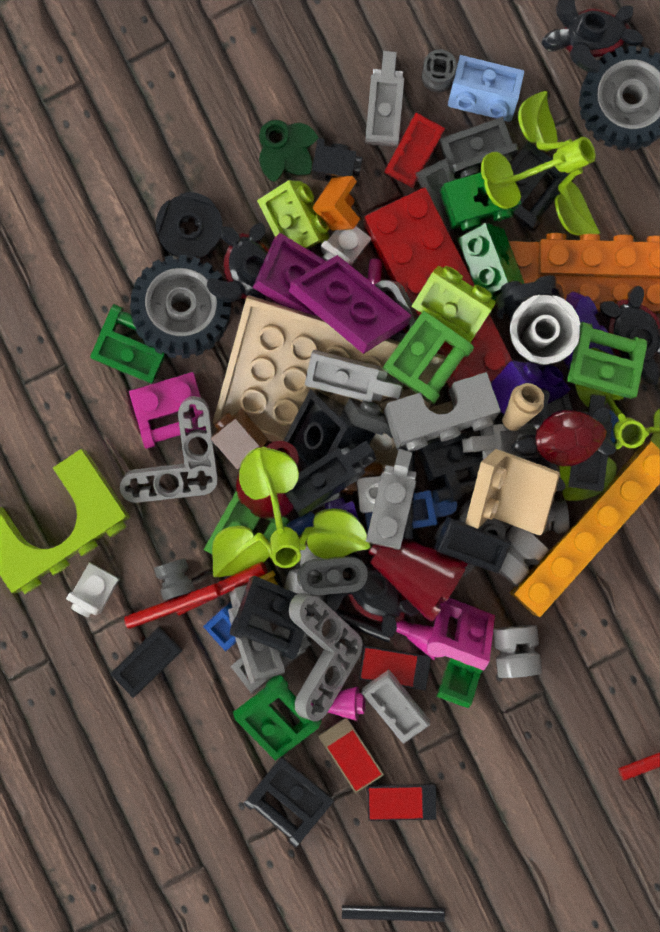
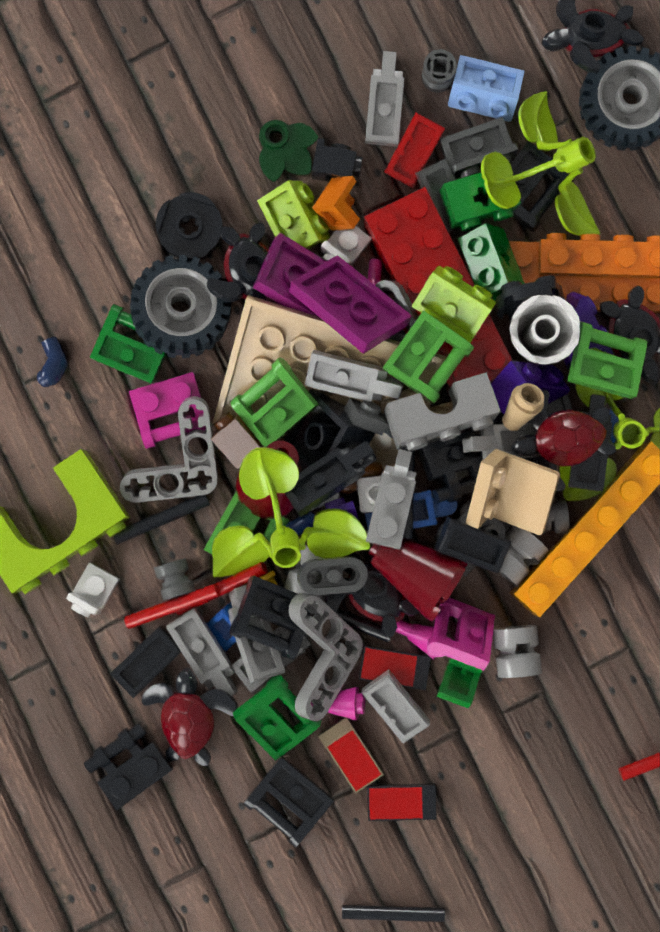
(55, 364): none -> dark blue arm
(133, 775): none -> black plate
(161, 518): none -> black bar
(187, 716): none -> animal
(202, 651): none -> light grey hinge
(280, 412): none -> bright green plate

